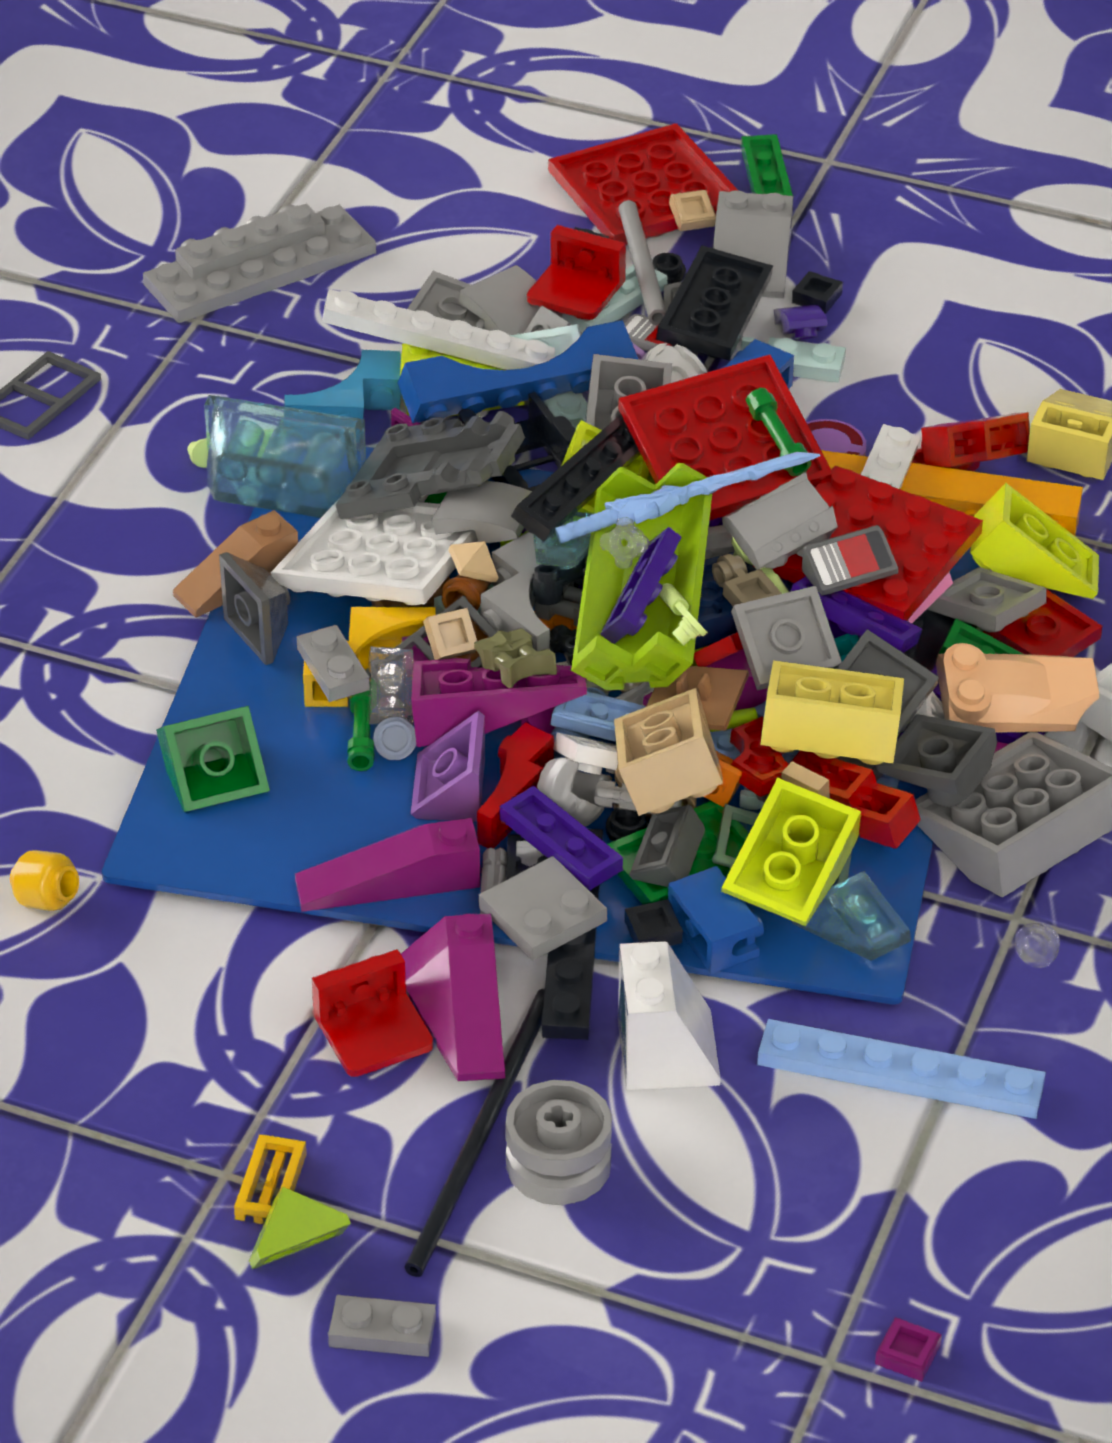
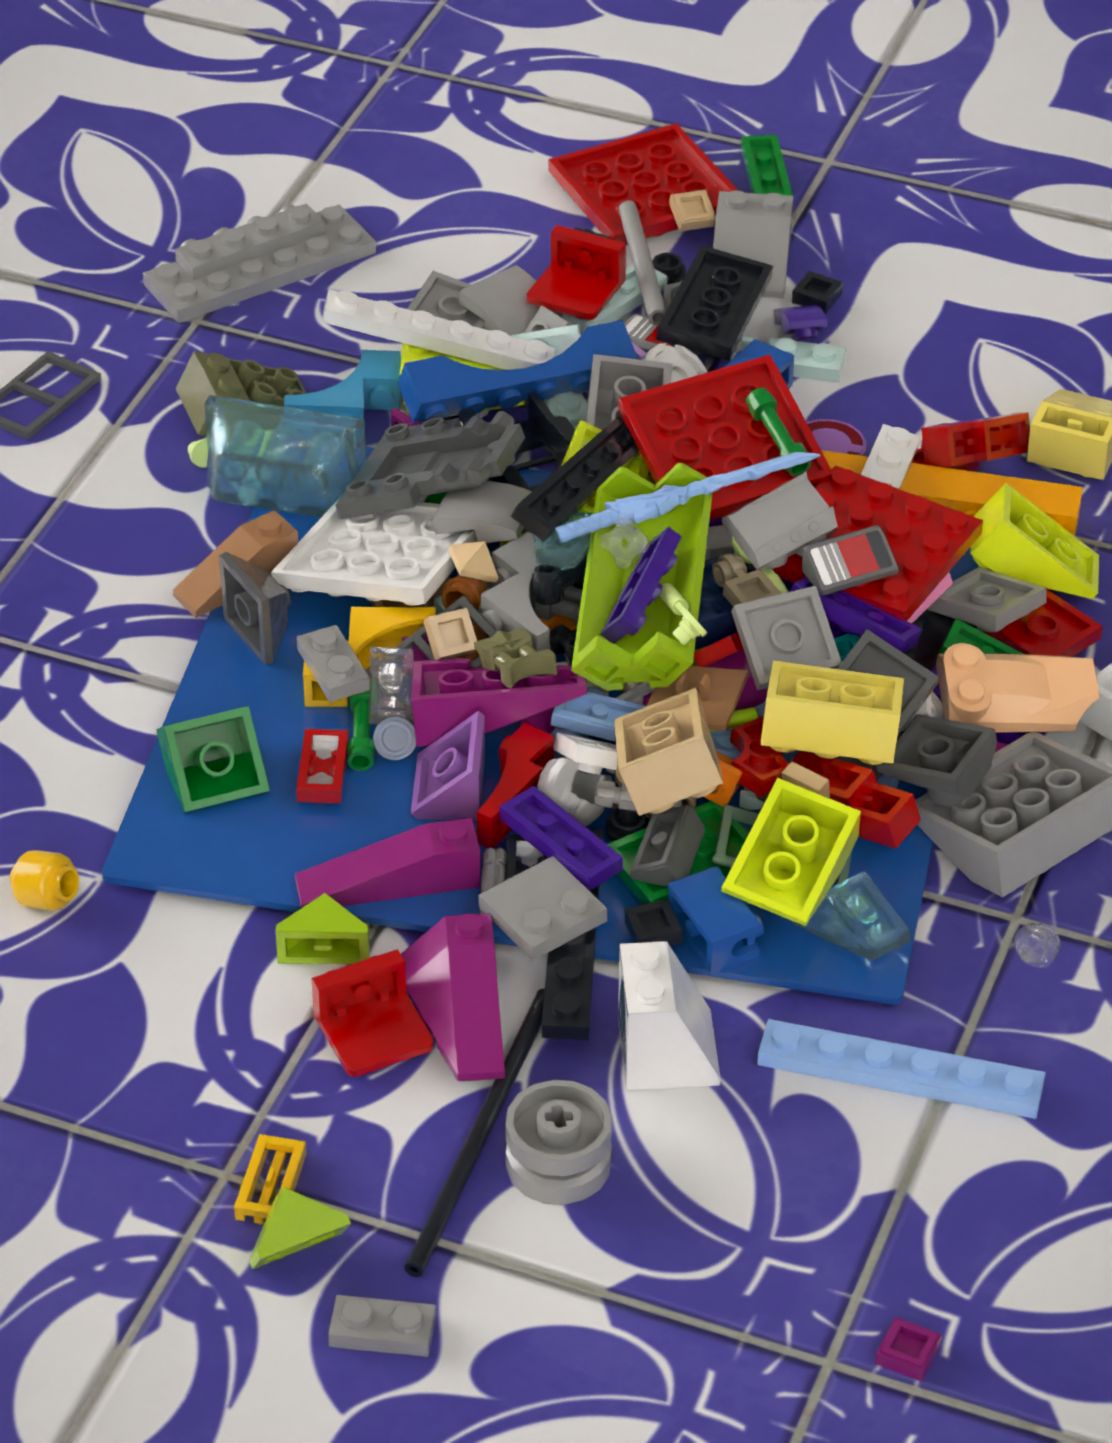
(232, 379): none -> olive slope
(322, 766): none -> red piece
(322, 935): none -> lime slope

